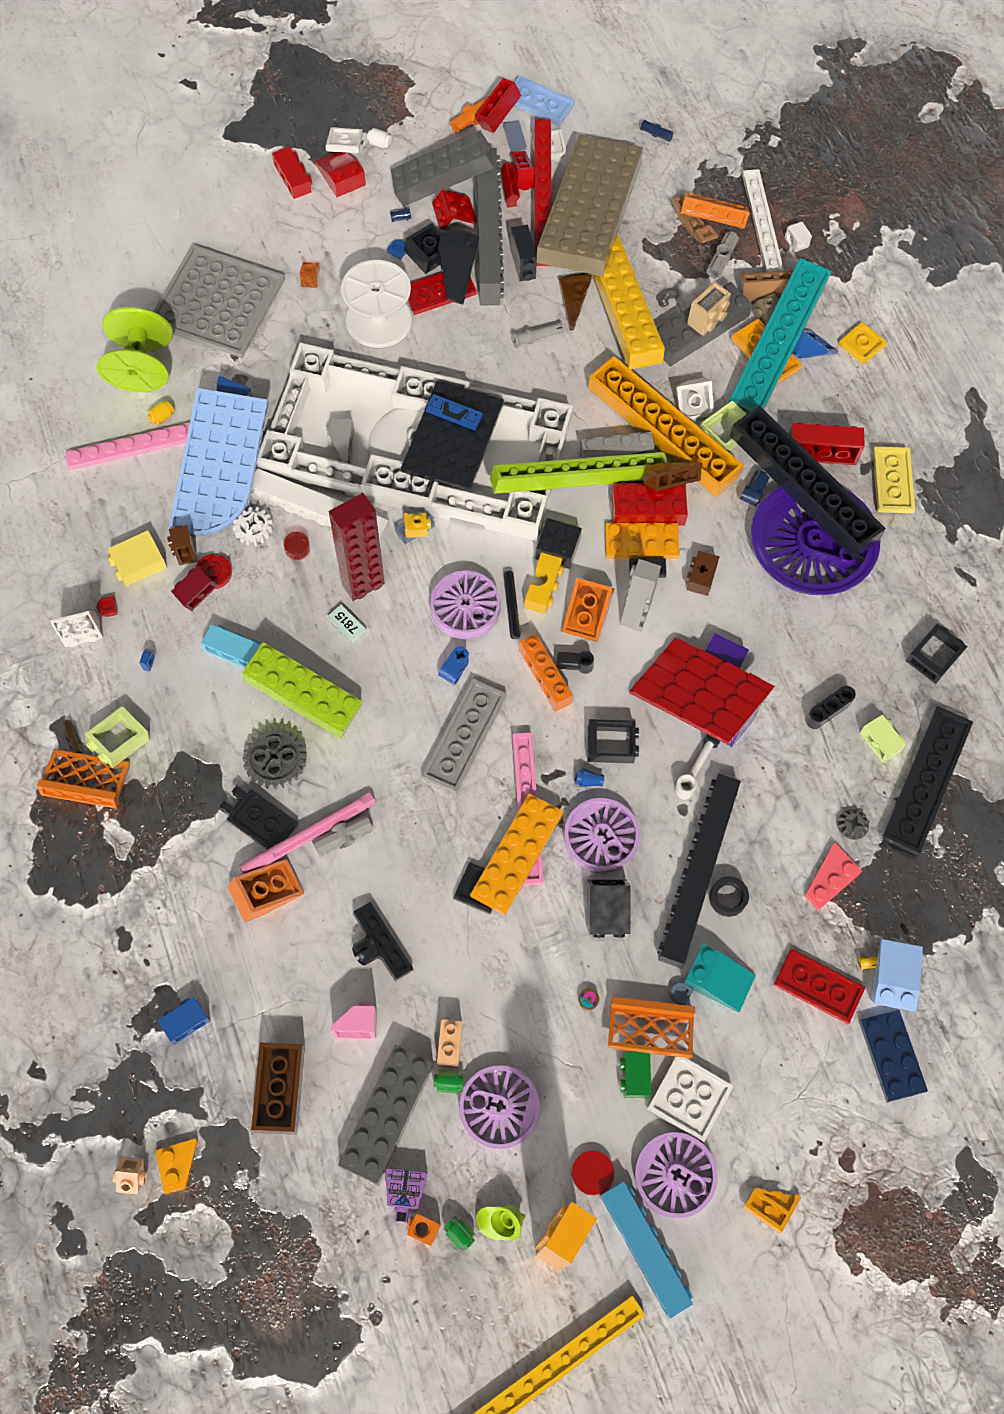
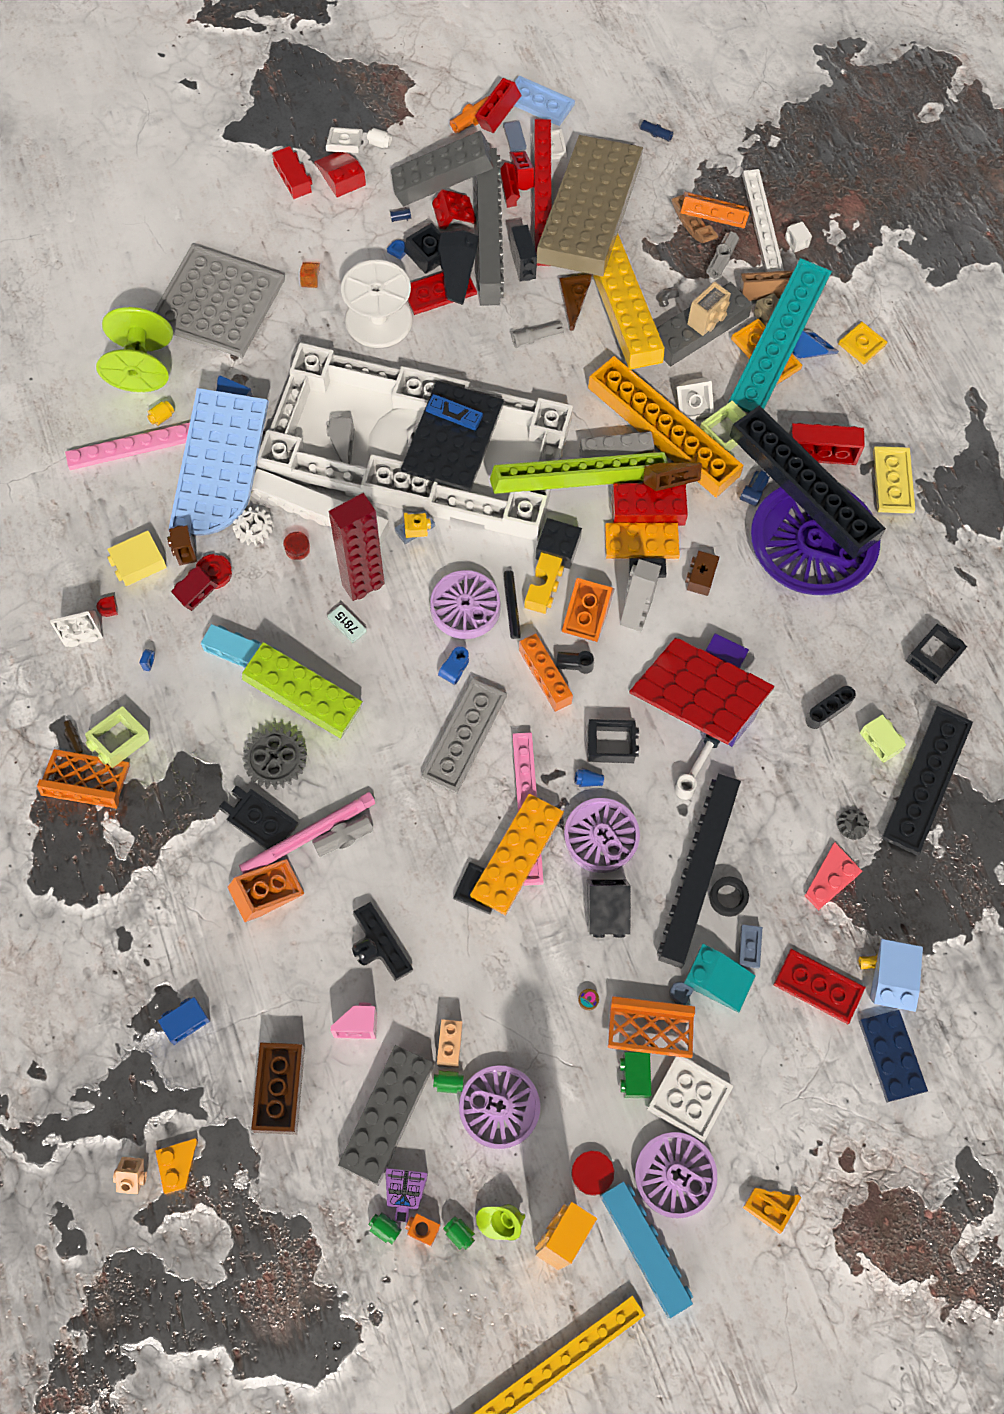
(384, 1228): none -> green brick
(750, 946): none -> sand blue plate

